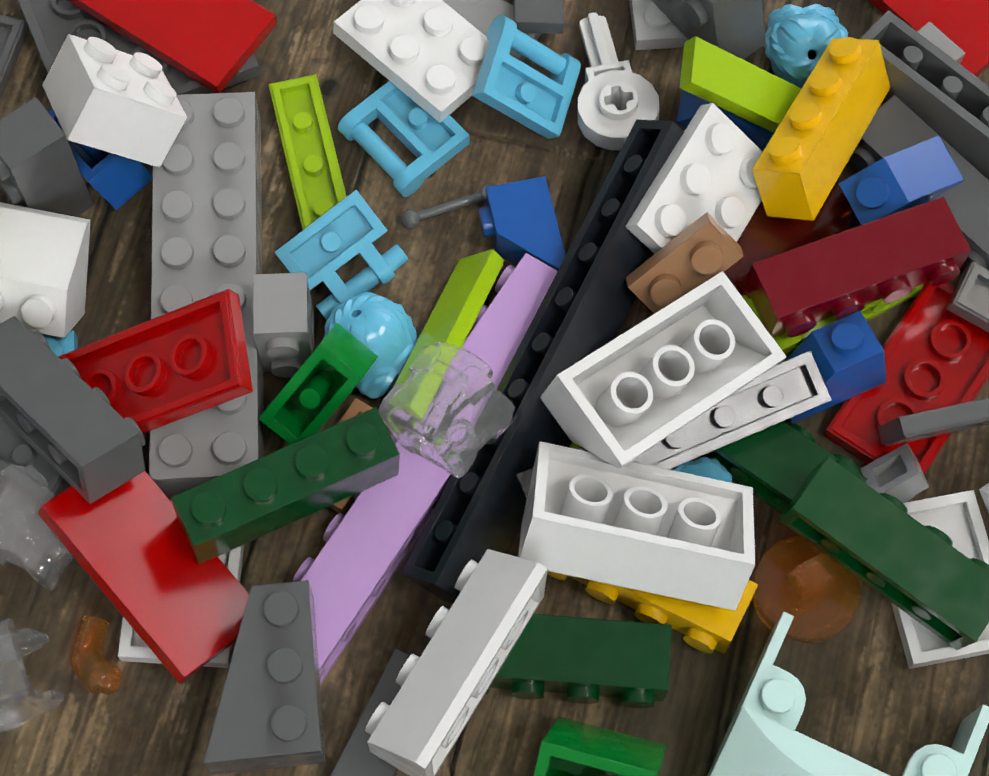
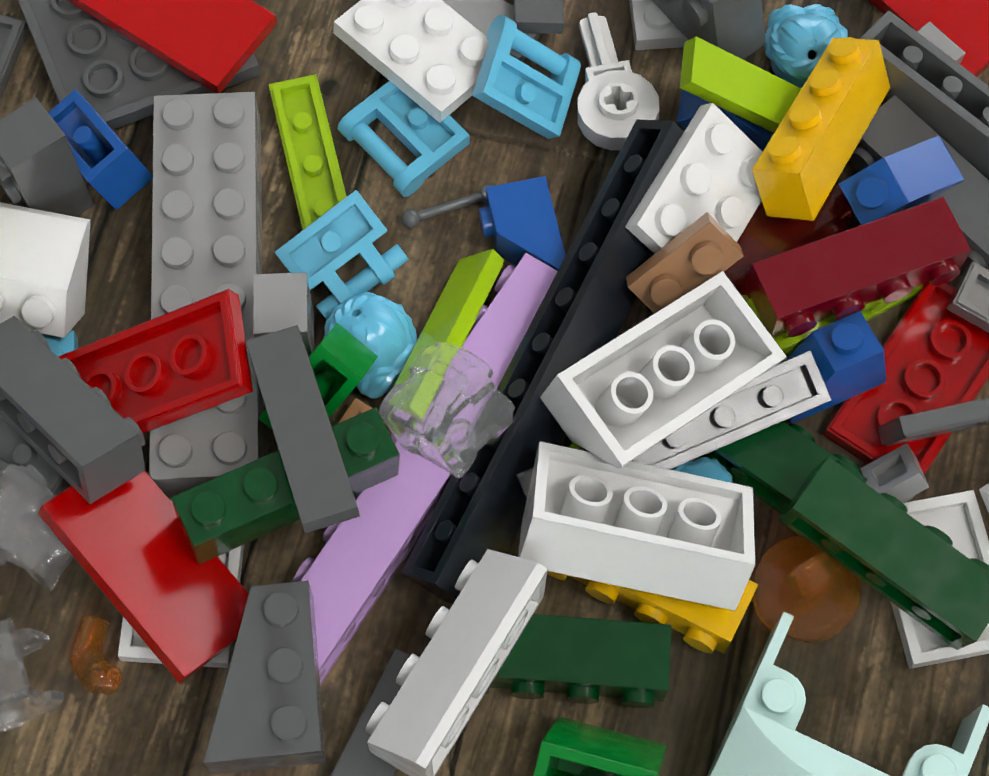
(114, 100): white brick -> none
(302, 429): none -> dark grey tile

